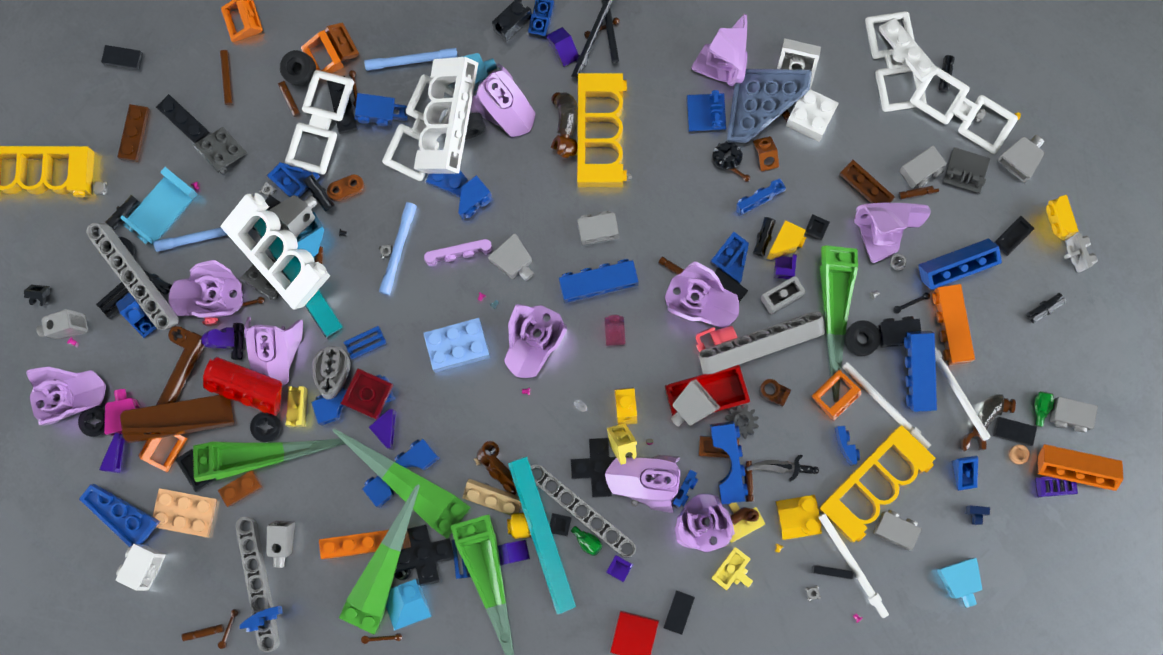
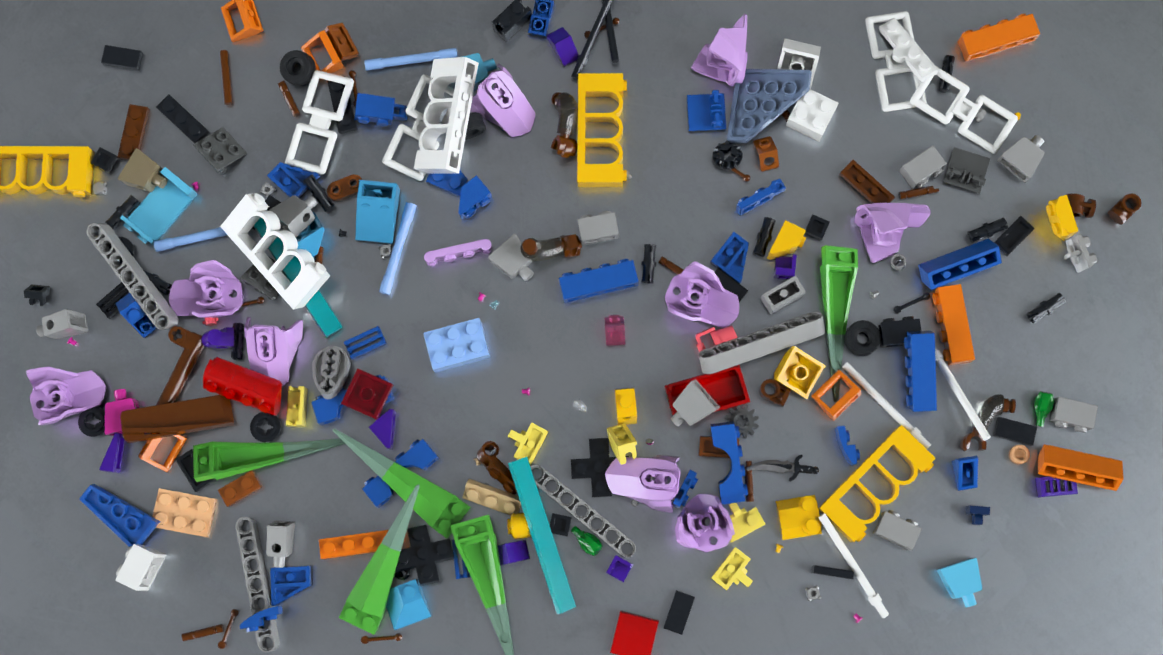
(104, 160): none -> black plate
(142, 173): none -> dark tan torso
(288, 582): none -> blue wing
(376, 211): none -> dark azure slope
(525, 351): lavender piece -> none
(528, 442): none -> light yellow hinge
(547, 249): none -> piece
(648, 263): none -> black pin
(744, 514): reddish brown arm -> none
(798, 371): none -> yellow slope
(987, 230): none -> black pin
(998, 37): none -> orange brick
(1079, 206): none -> reddish brown piece
(1120, 212): none -> reddish brown piece

